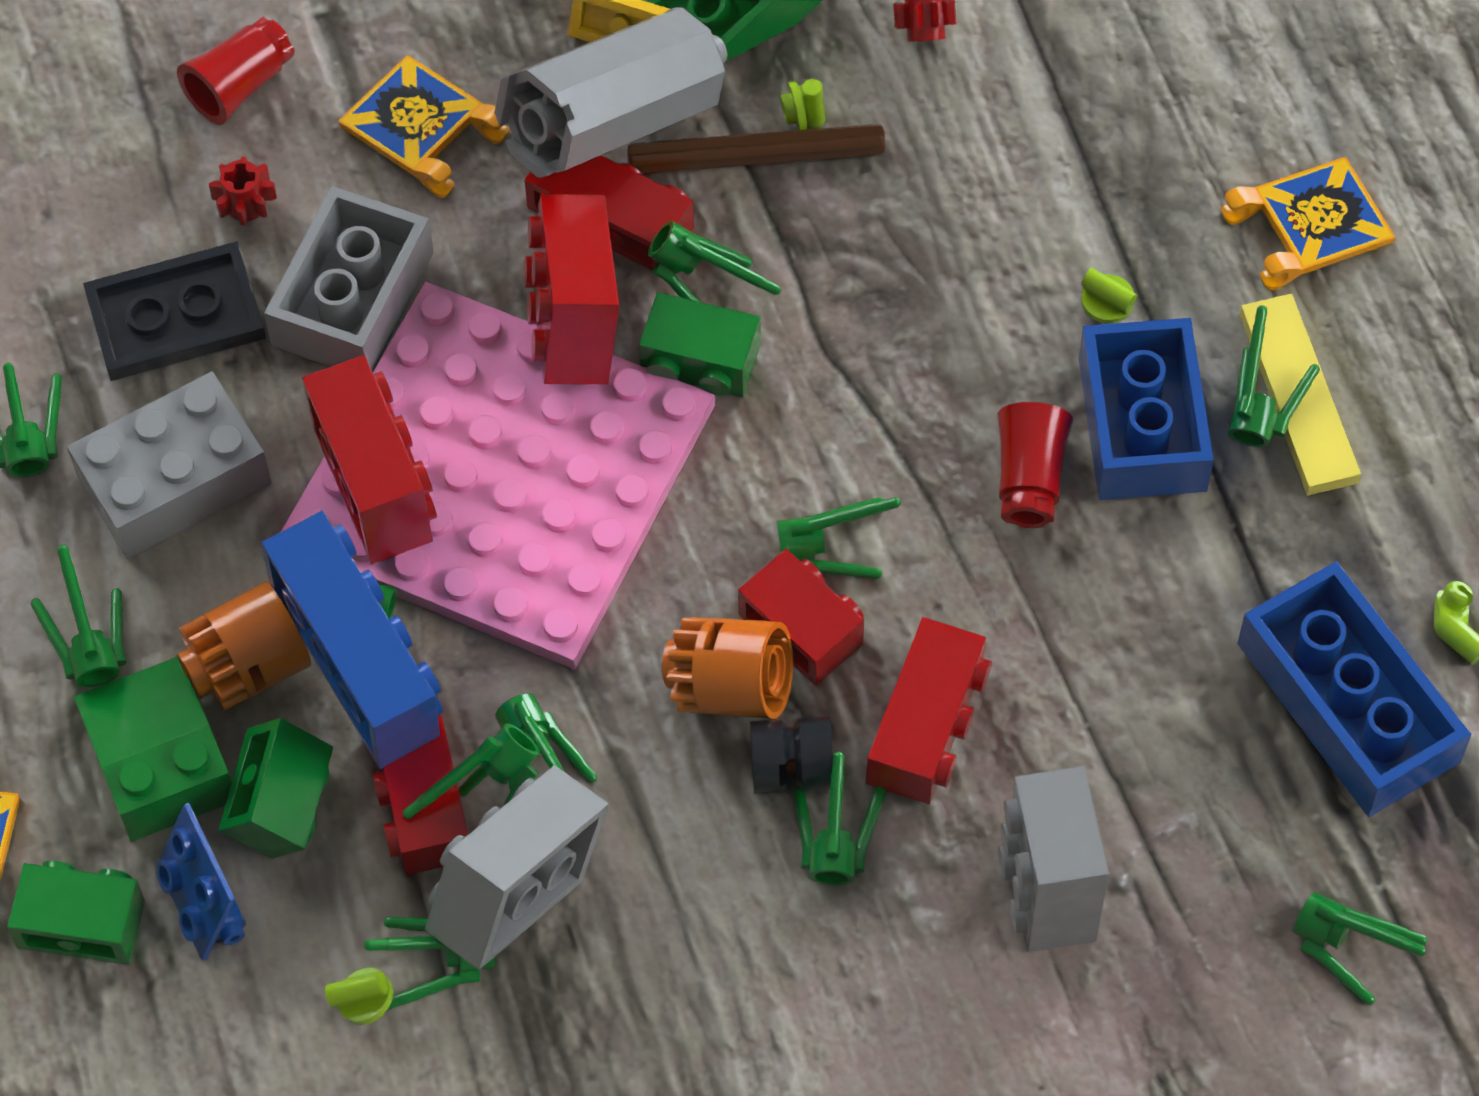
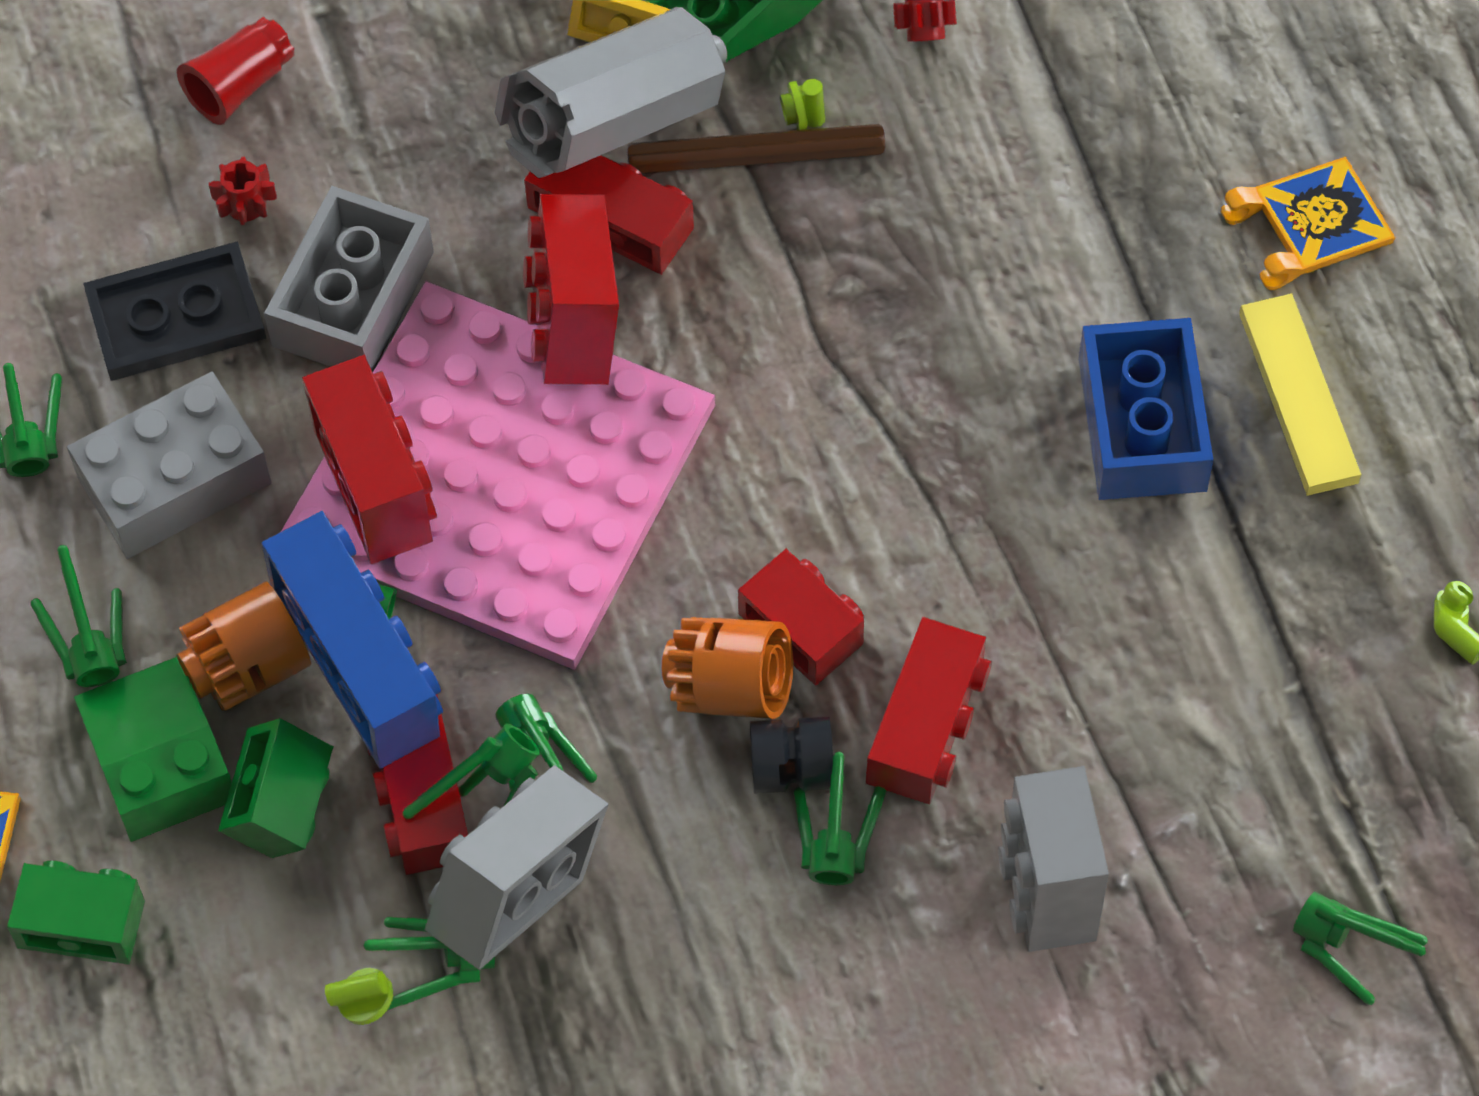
(198, 887): blue hinge -> none
(415, 117): flag -> none
(681, 251): green plant -> none
(700, 344): green brick -> none
(805, 535): green plant -> none
(1031, 461): red plant -> none
(1106, 297): lime plate -> none
(1254, 412): green plant -> none
(1353, 688): blue brick -> none

